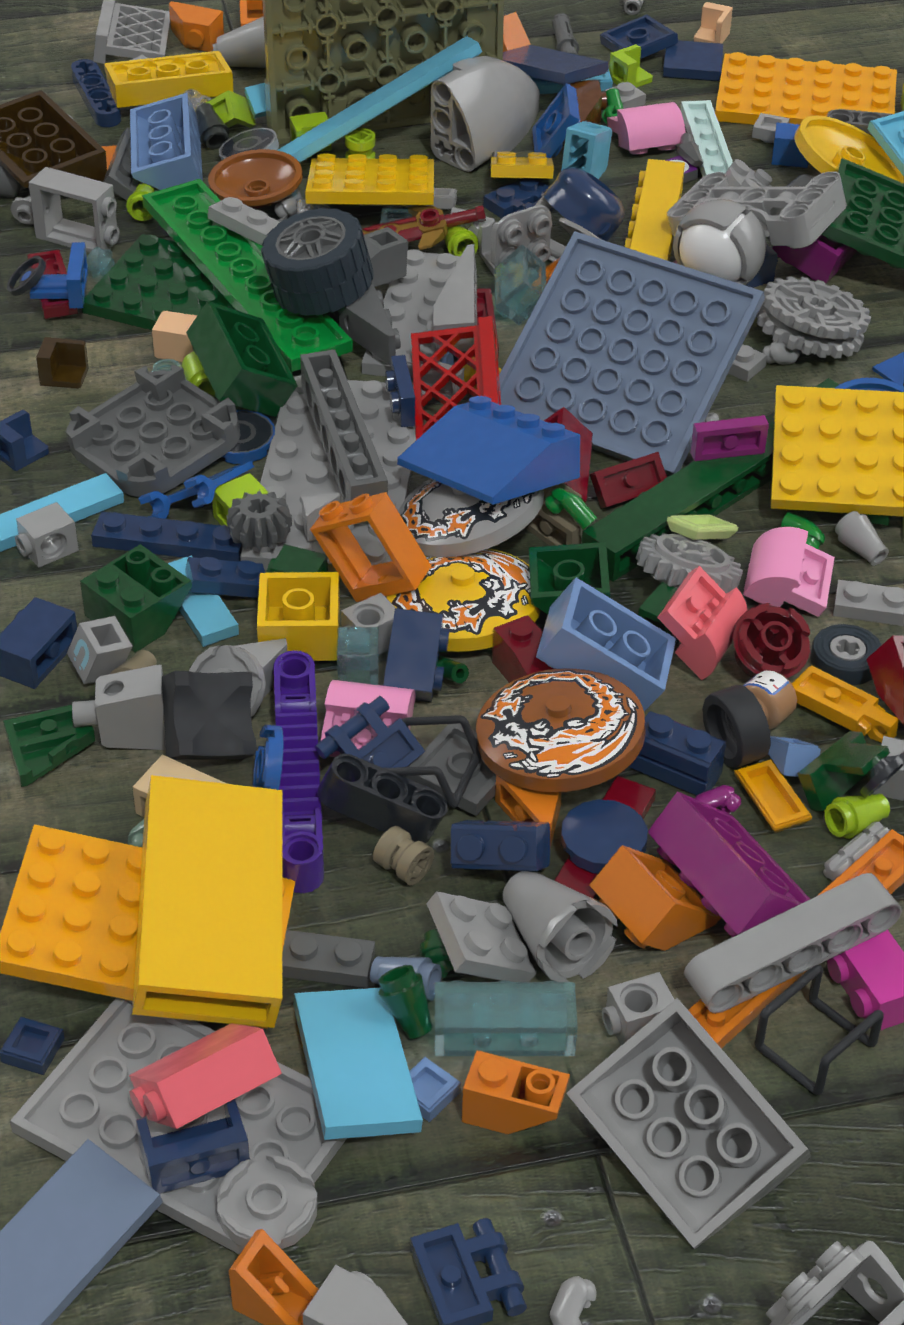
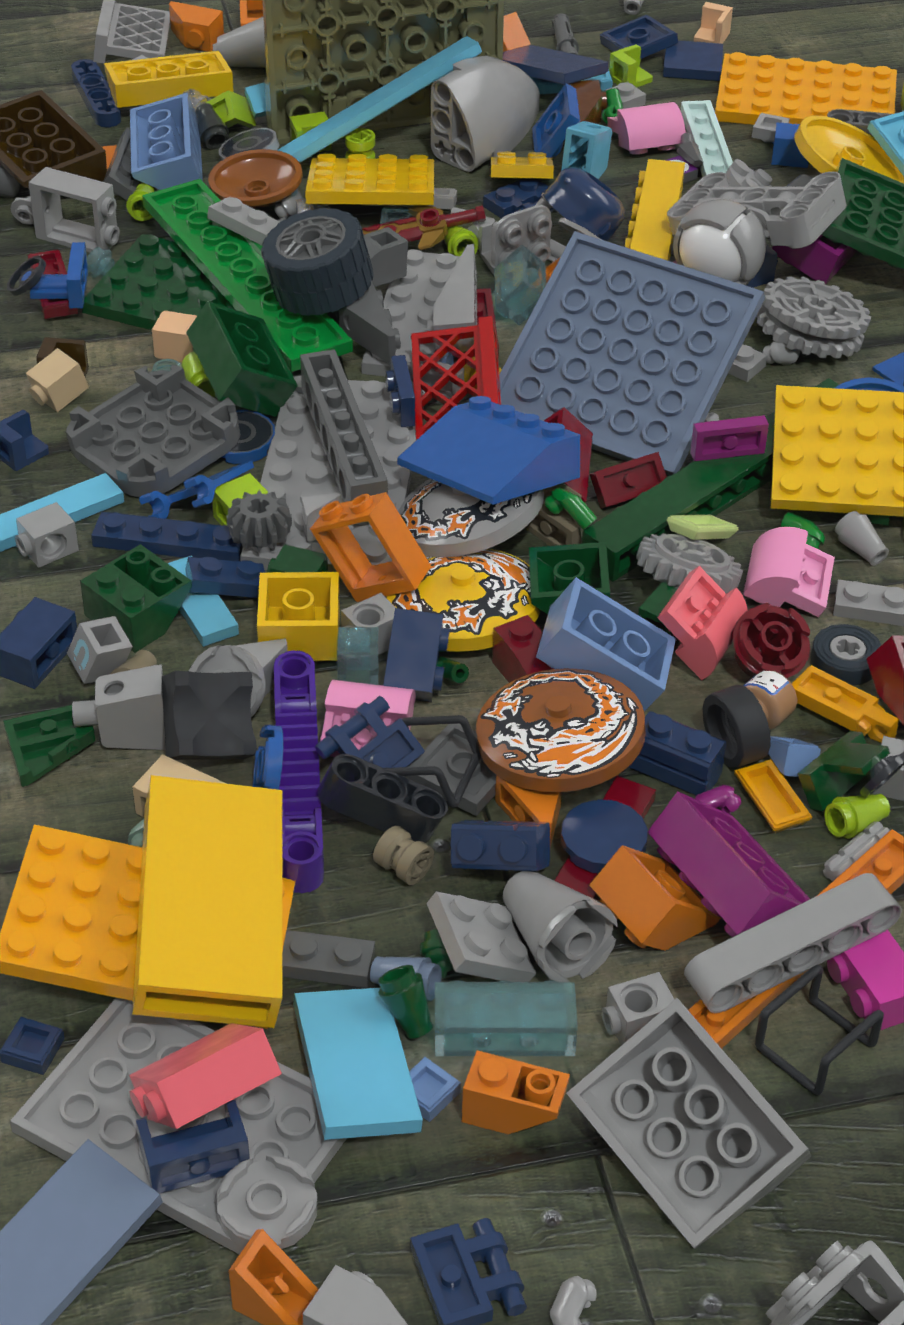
(56, 380): none -> tan brick

